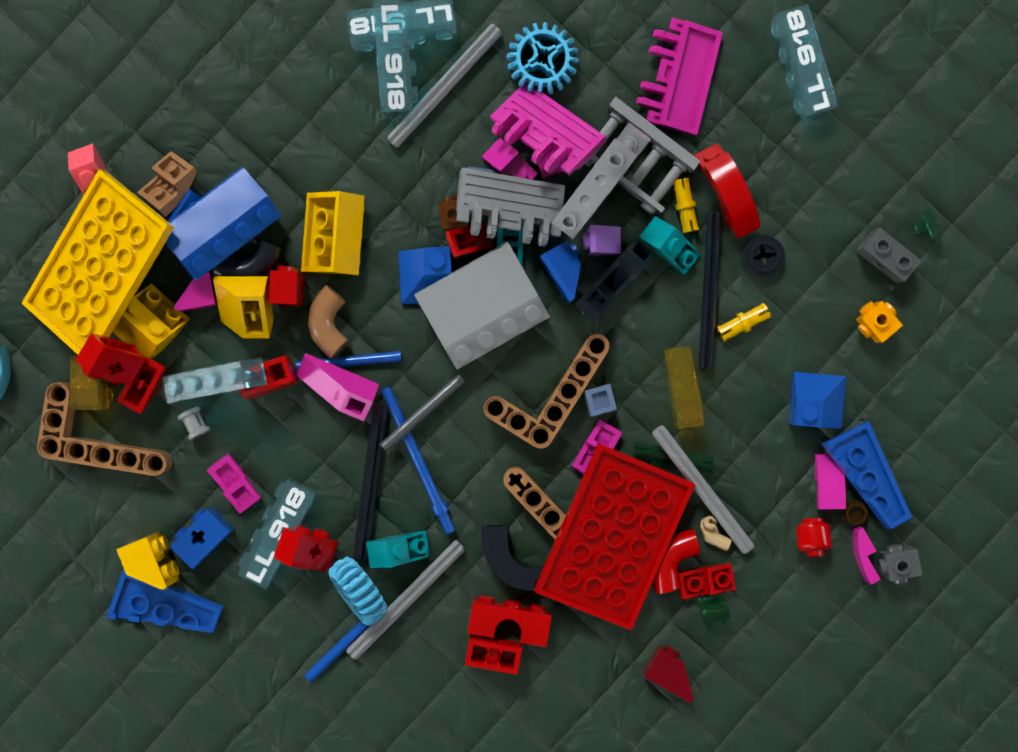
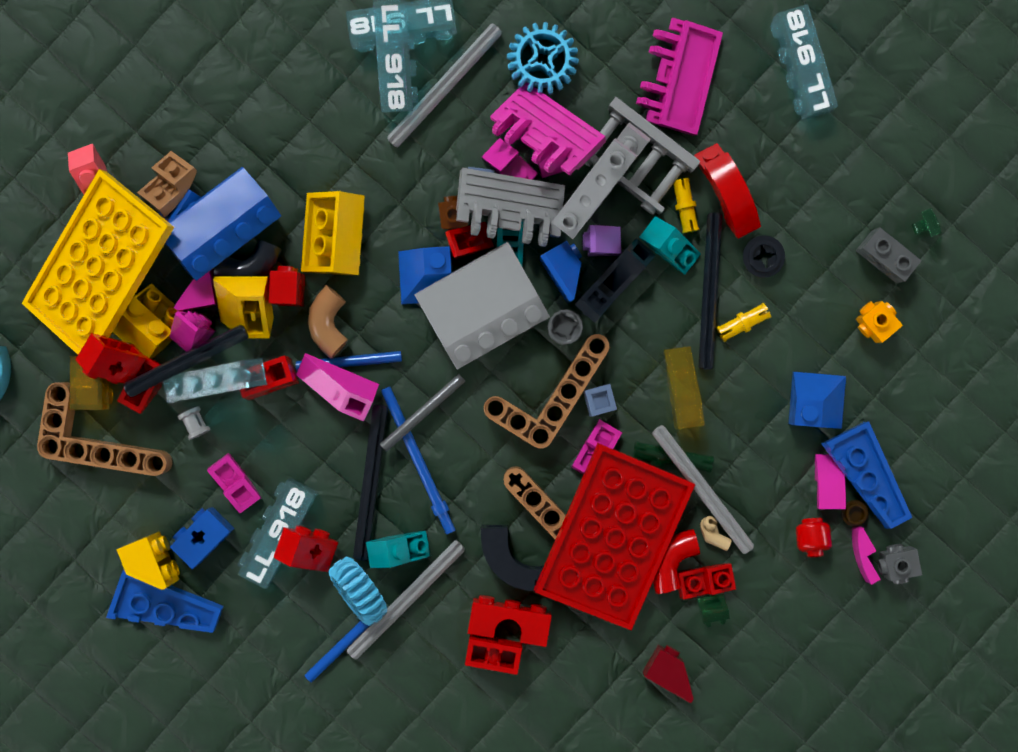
(186, 360): none -> black axle
(190, 329): none -> dark pink slope
(564, 327): none -> dark grey wheel

